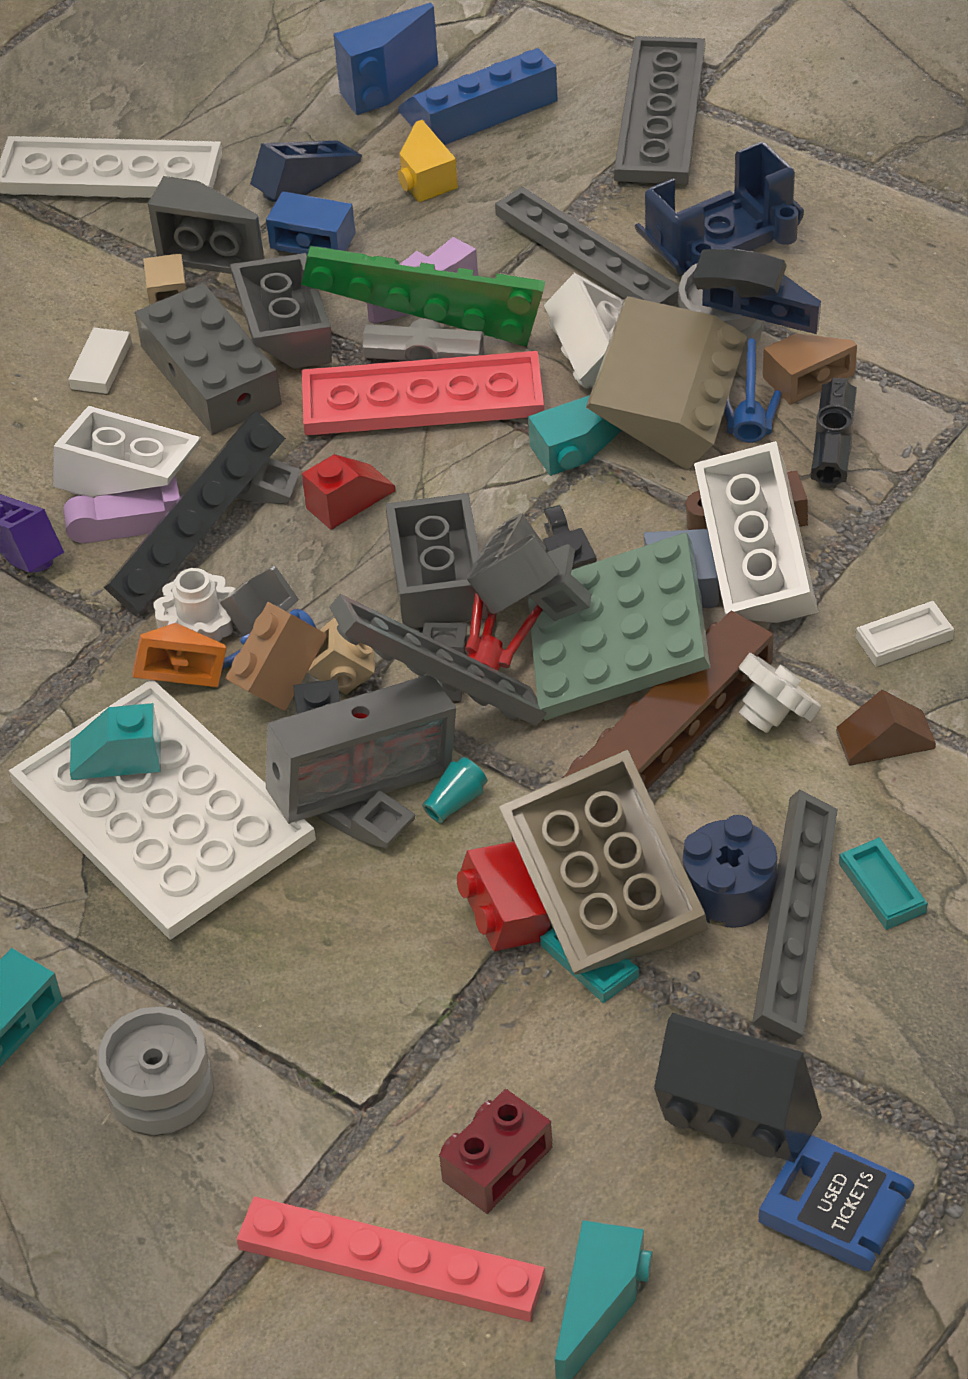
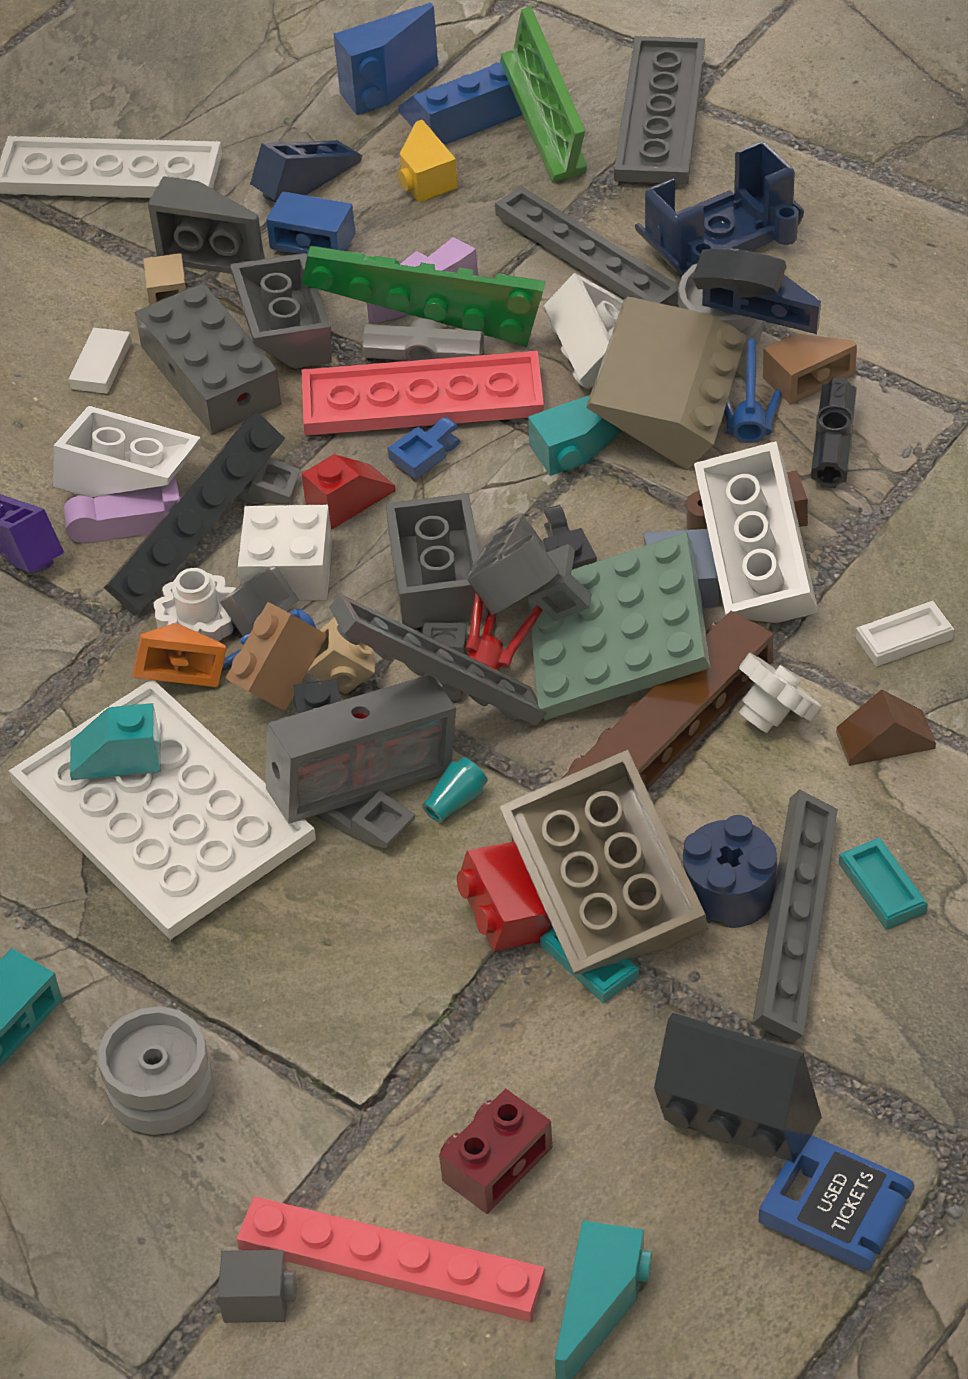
(255, 1286): none -> dark grey brick
(294, 541): none -> white brick
(423, 450): none -> blue plate
(544, 100): none -> bright green fence

